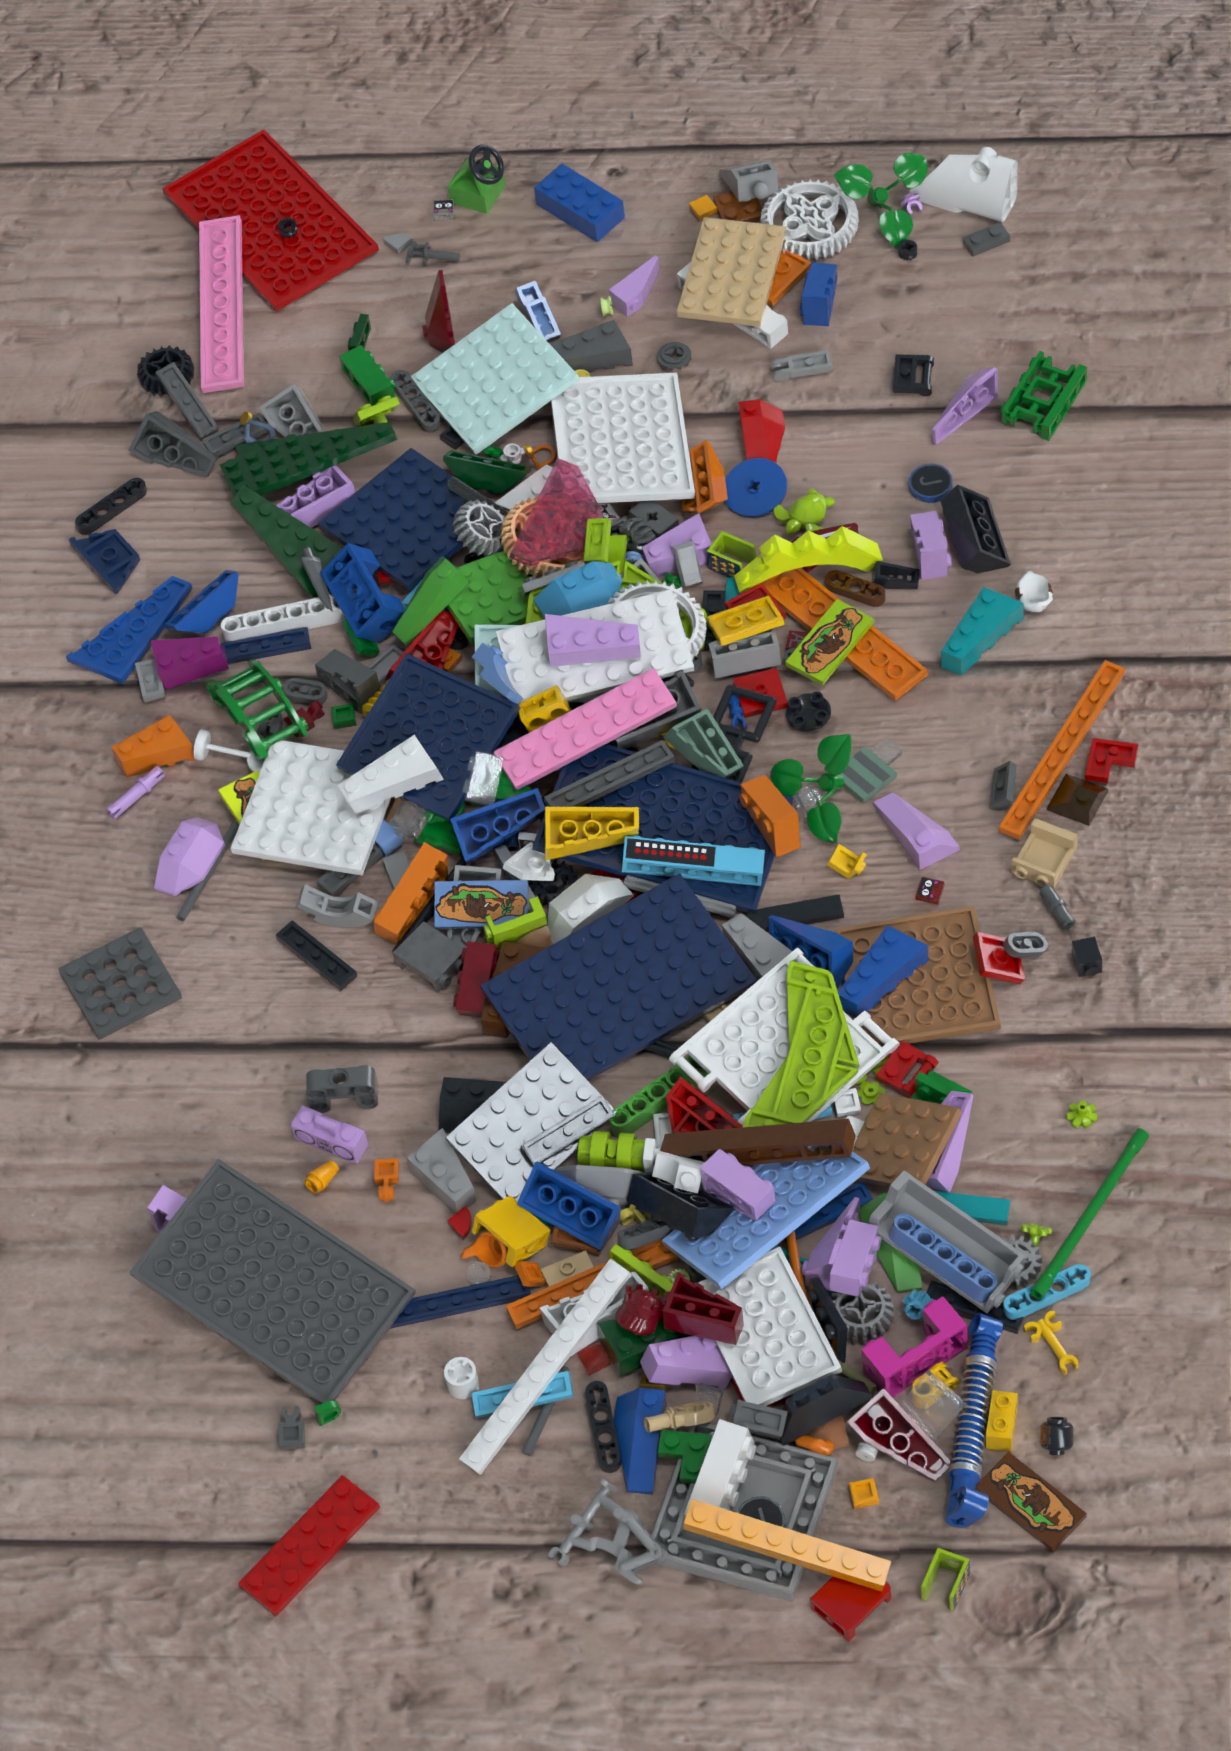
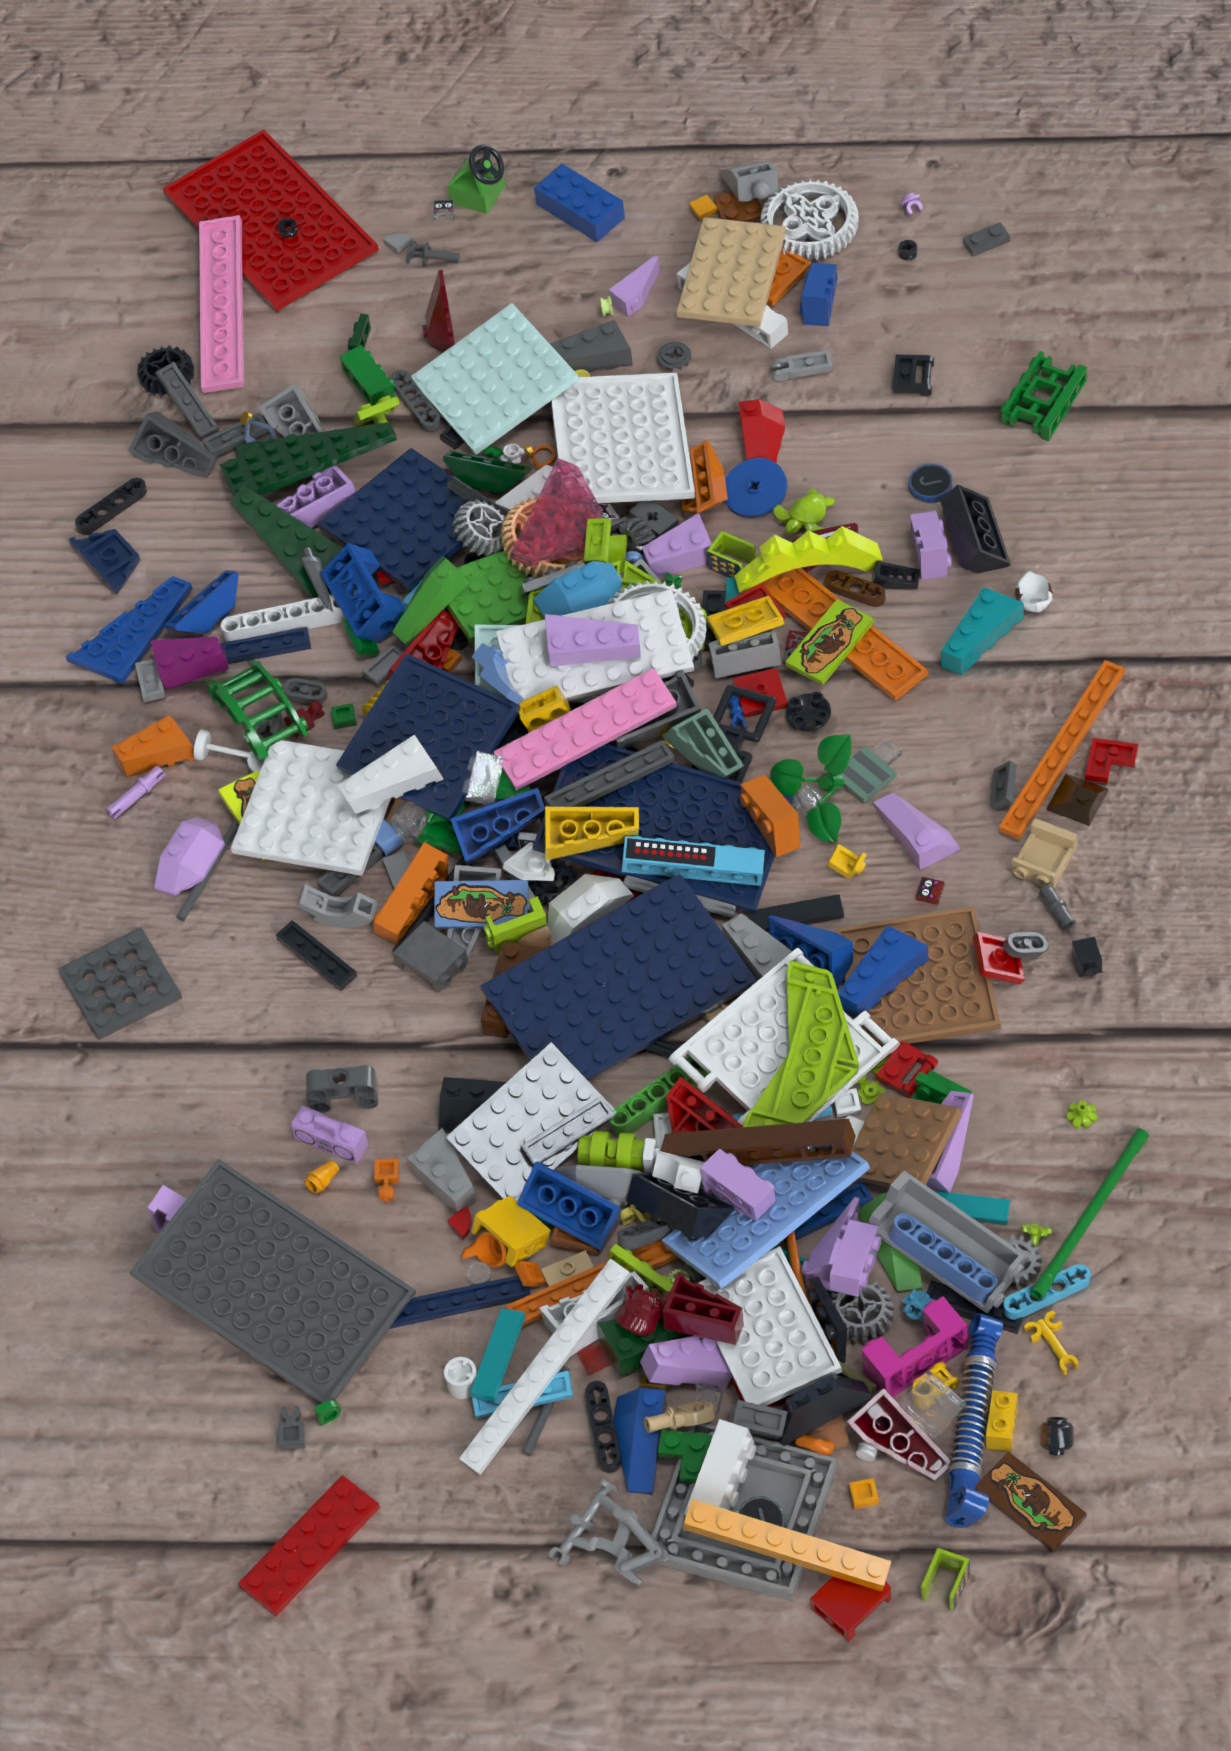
(348, 678): dark grey wedge -> none
(478, 968): dark red wedge -> none
(498, 1354): none -> teal tile
(537, 310): medium blue slope -> none
(687, 564): light grey tile -> none
(855, 182): green plant -> none
(970, 399): lavender wedge -> none
(973, 184): white panel -> none

